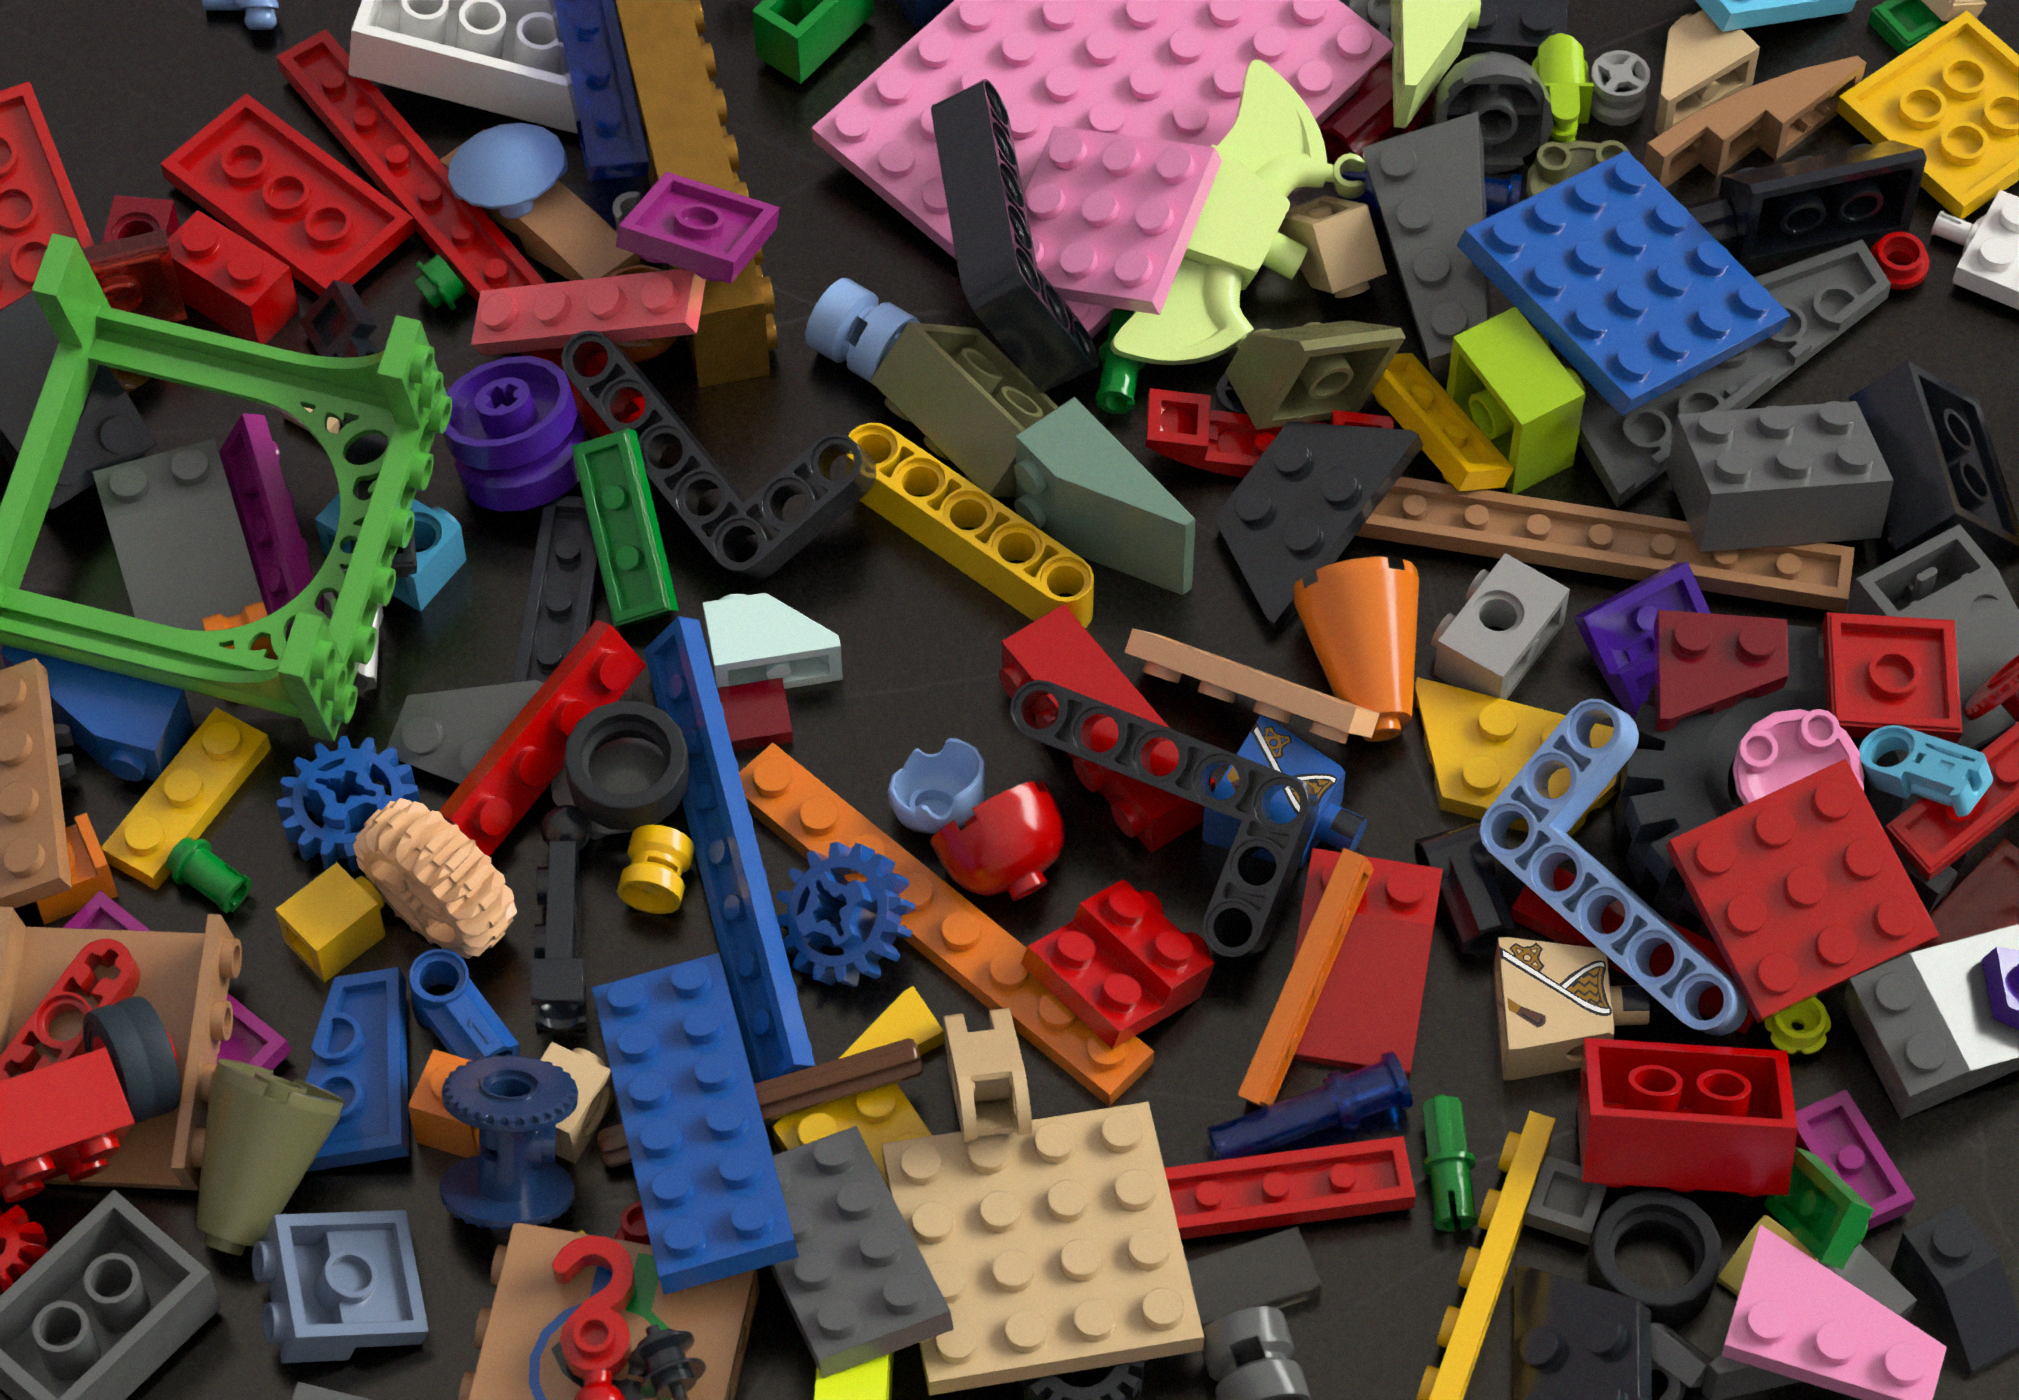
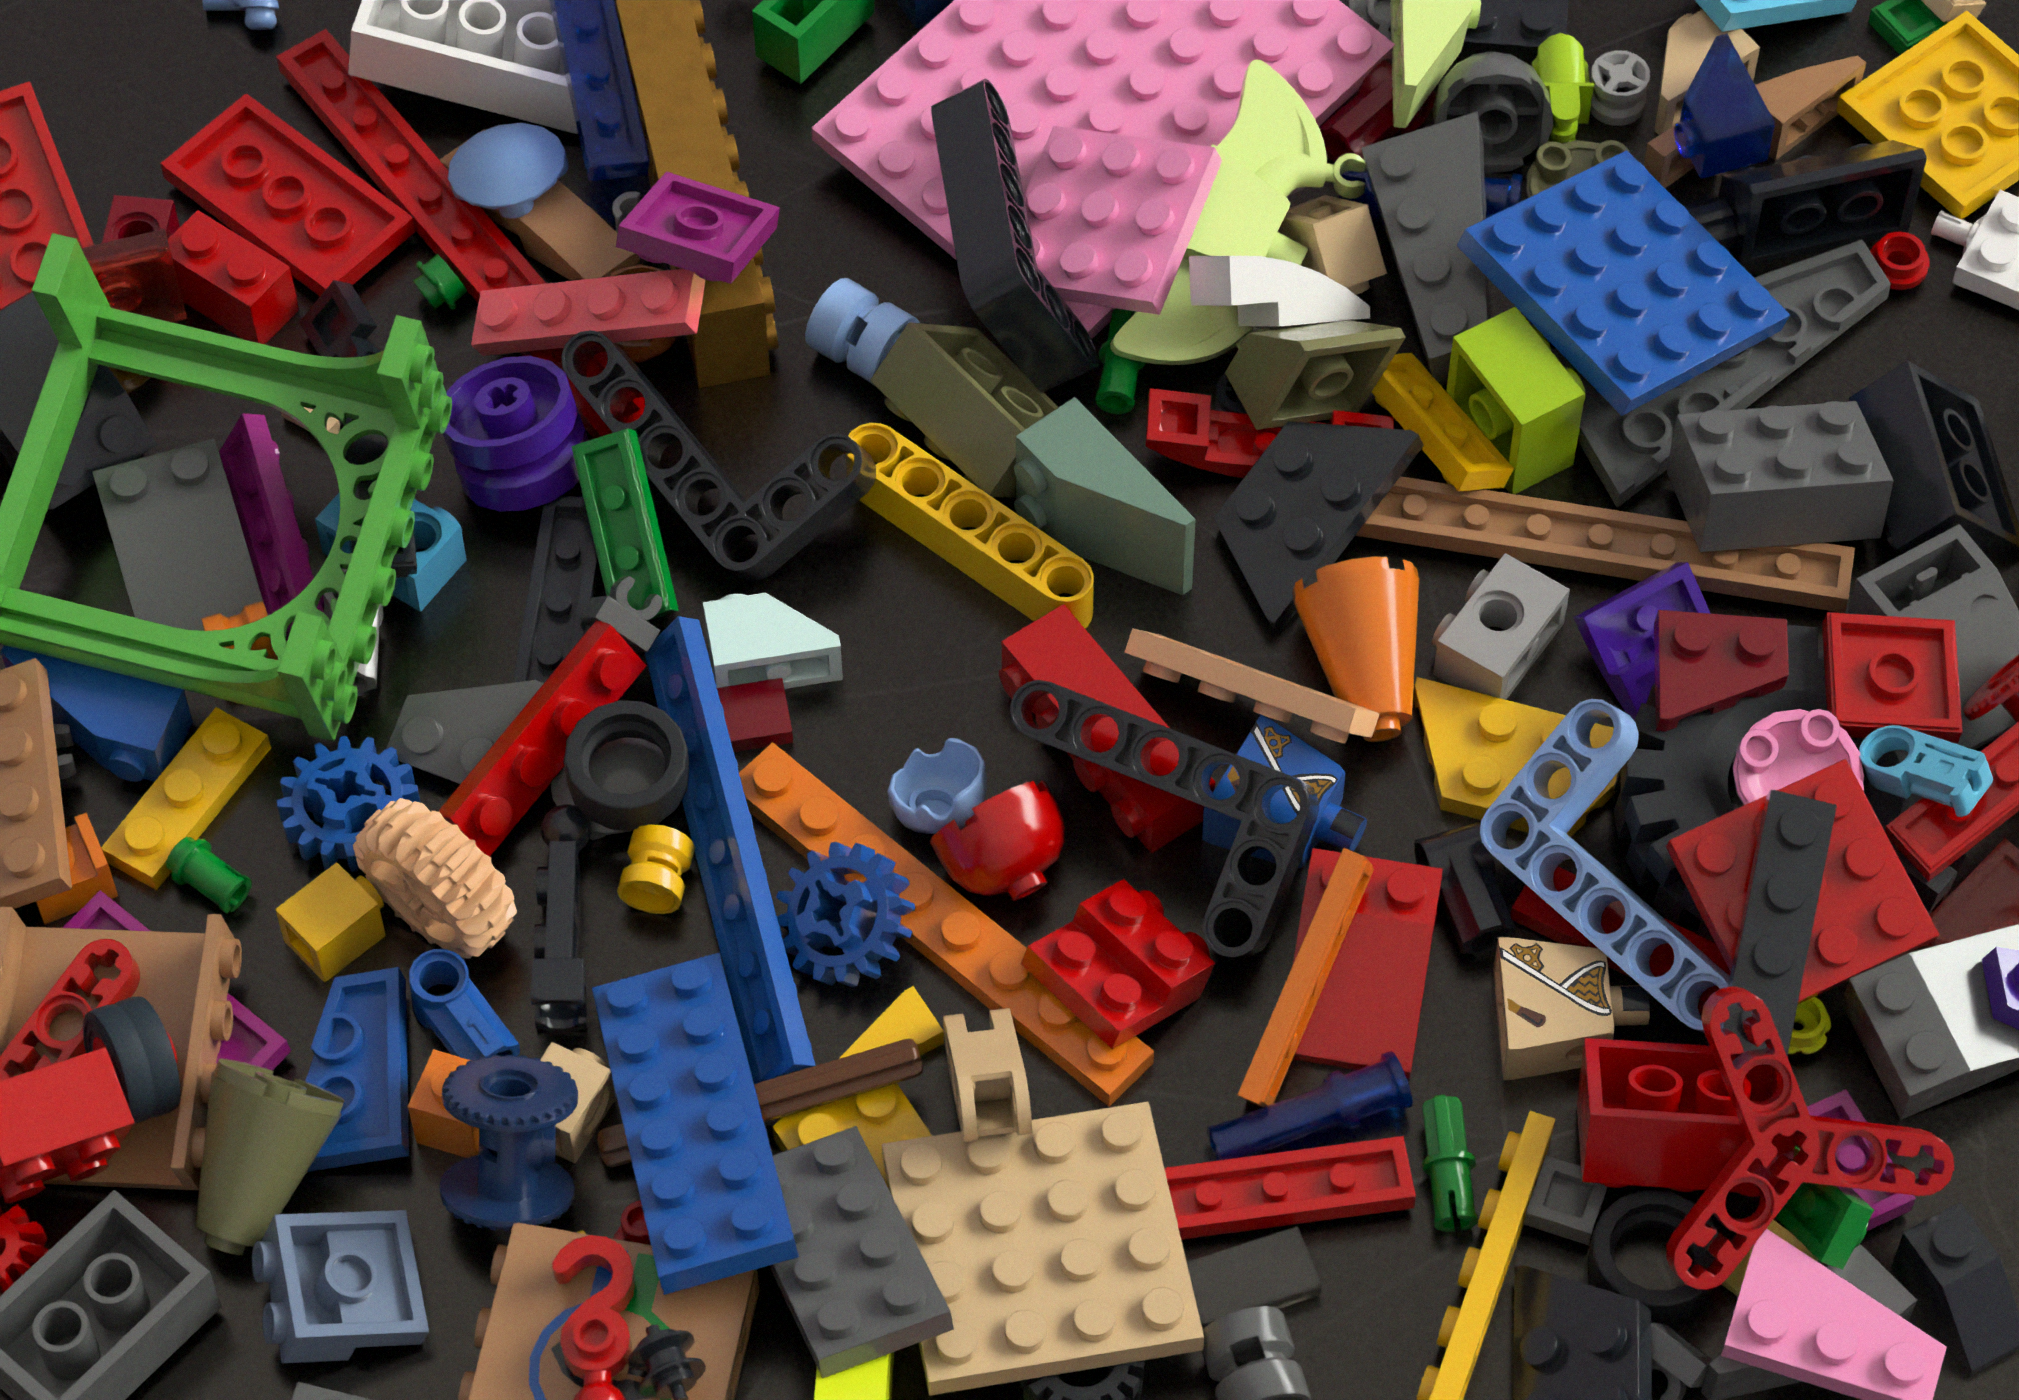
(626, 621): none -> dark grey tile
(1271, 291): none -> white slope
(1723, 115): none -> clear blue slope
(1780, 909): none -> black plate
(1815, 1137): none -> red piece

